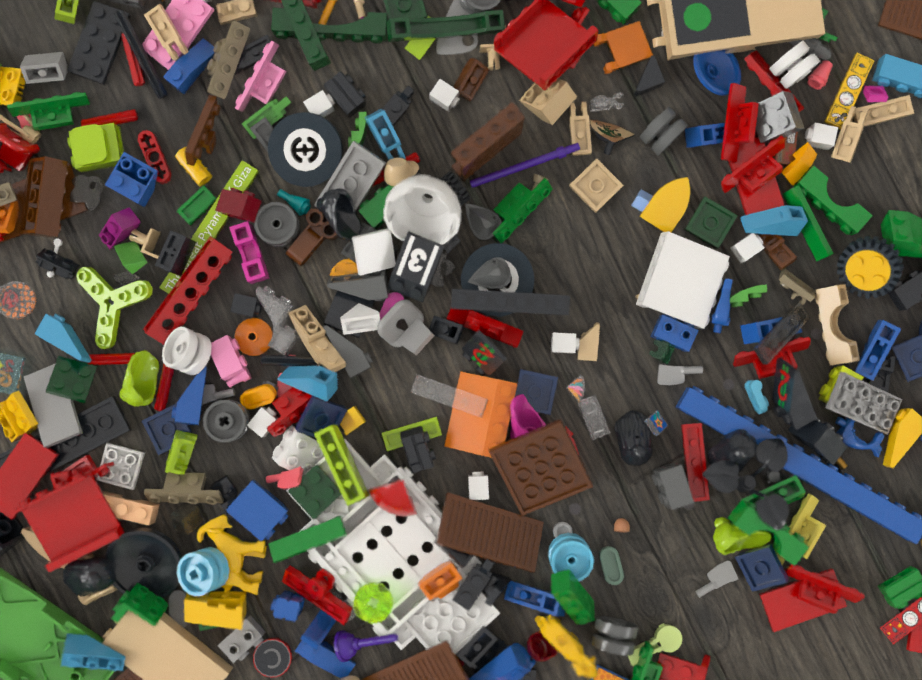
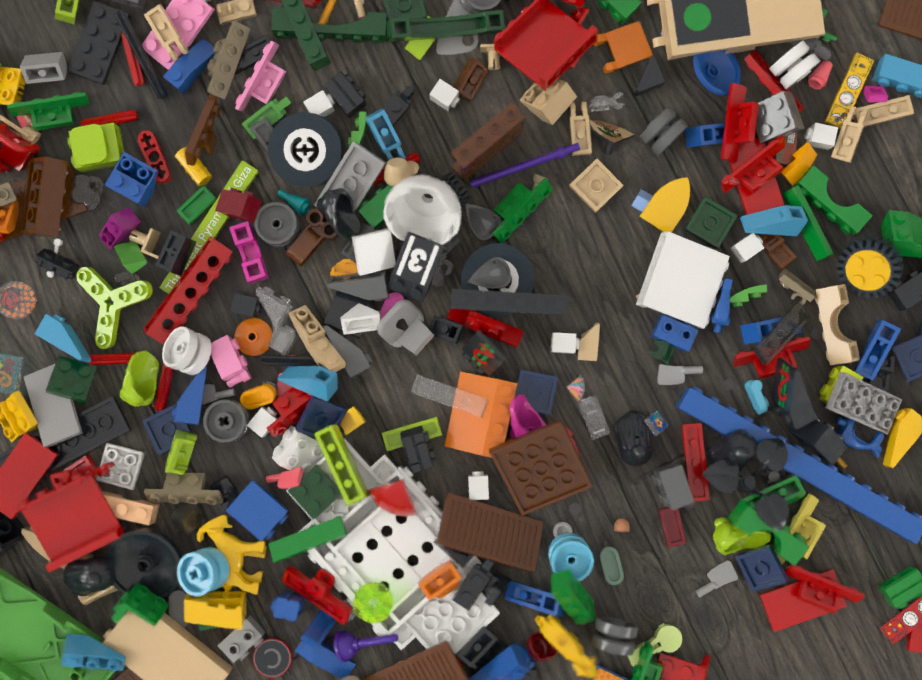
(672, 527): none -> dark red tile

